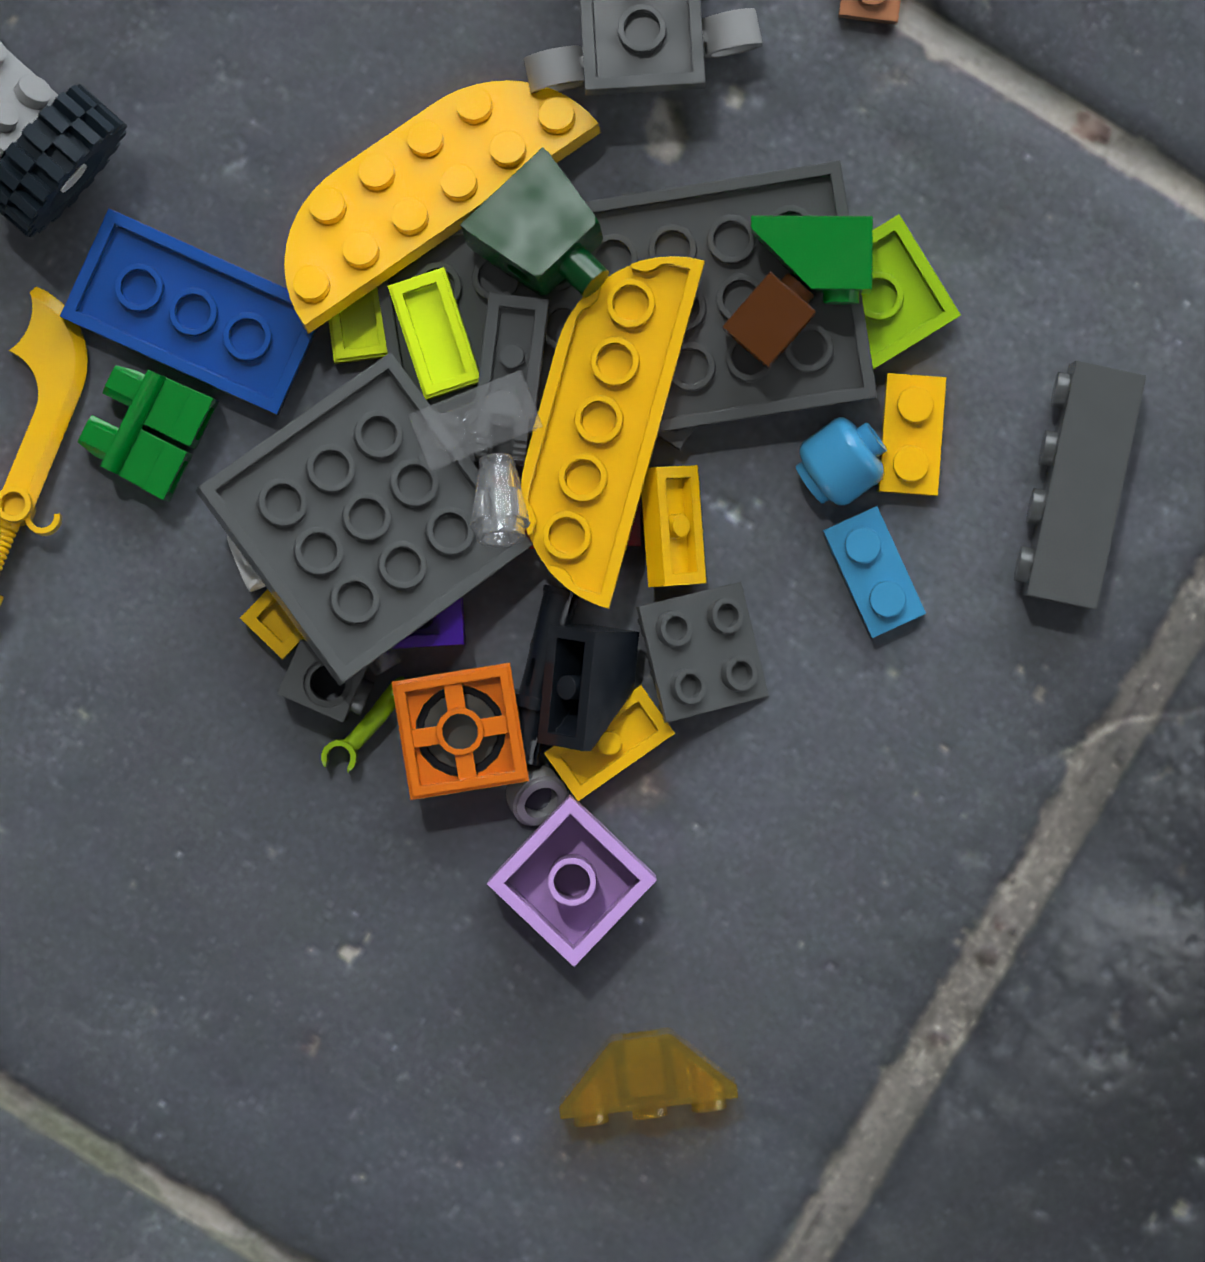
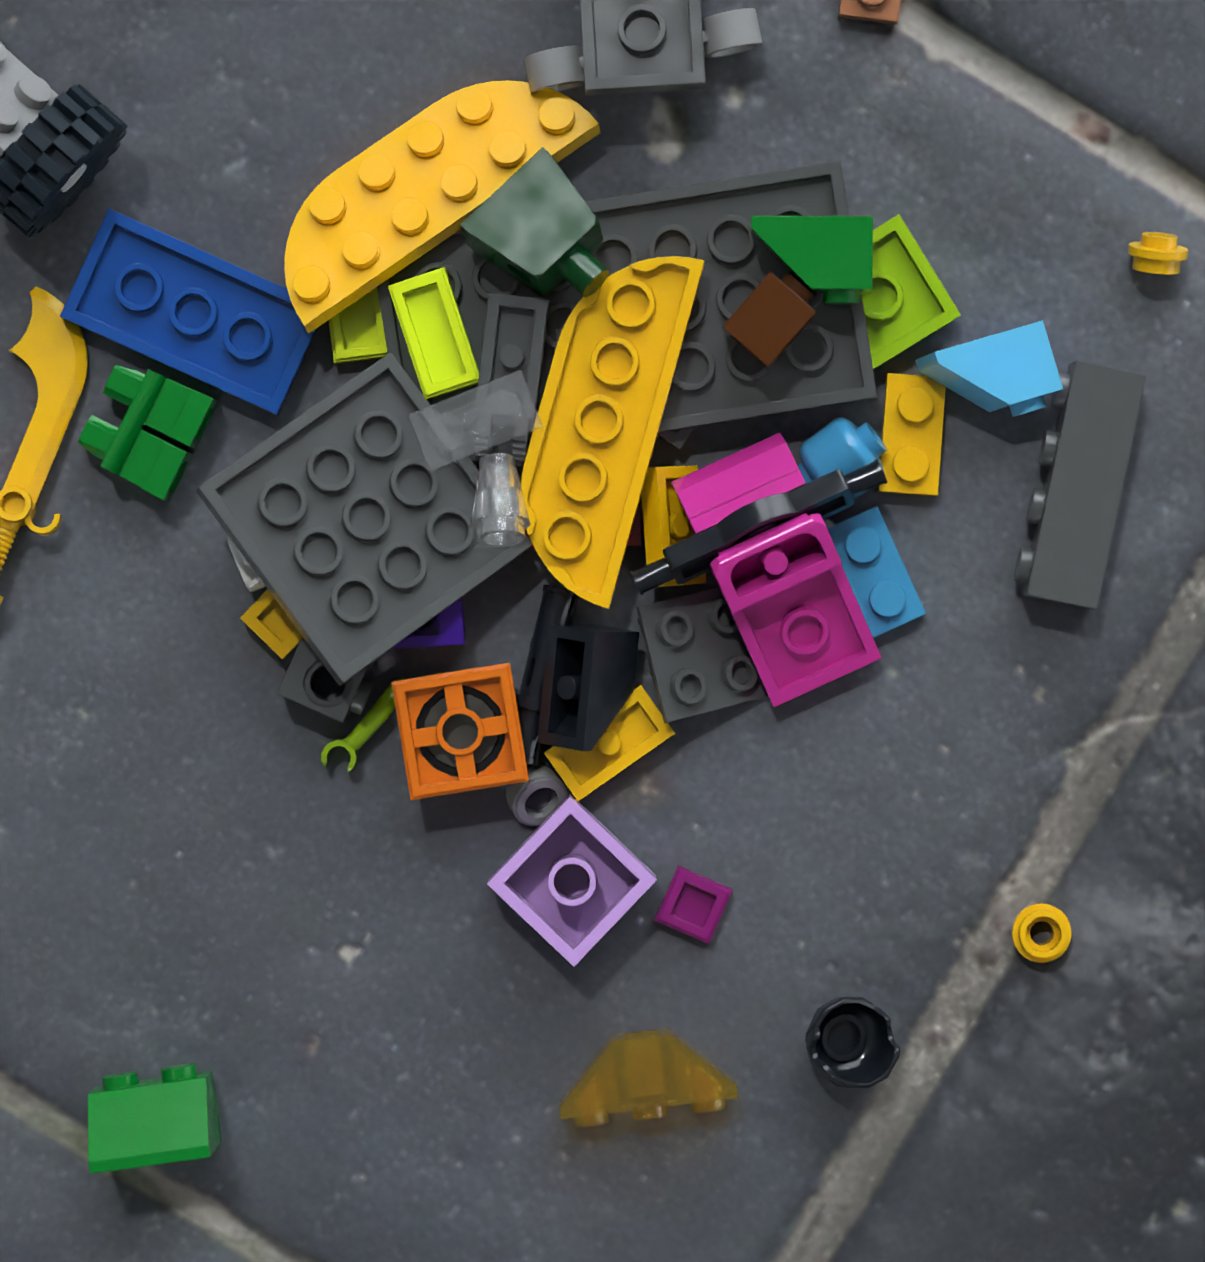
(152, 1119): none -> green slope
(693, 904): none -> magenta tile
(774, 563): none -> dark pink piece
(851, 1043): none -> black hair
(999, 370): none -> medium azure slope
(1054, 946): none -> yellow plate
(1157, 253): none -> yellow plate

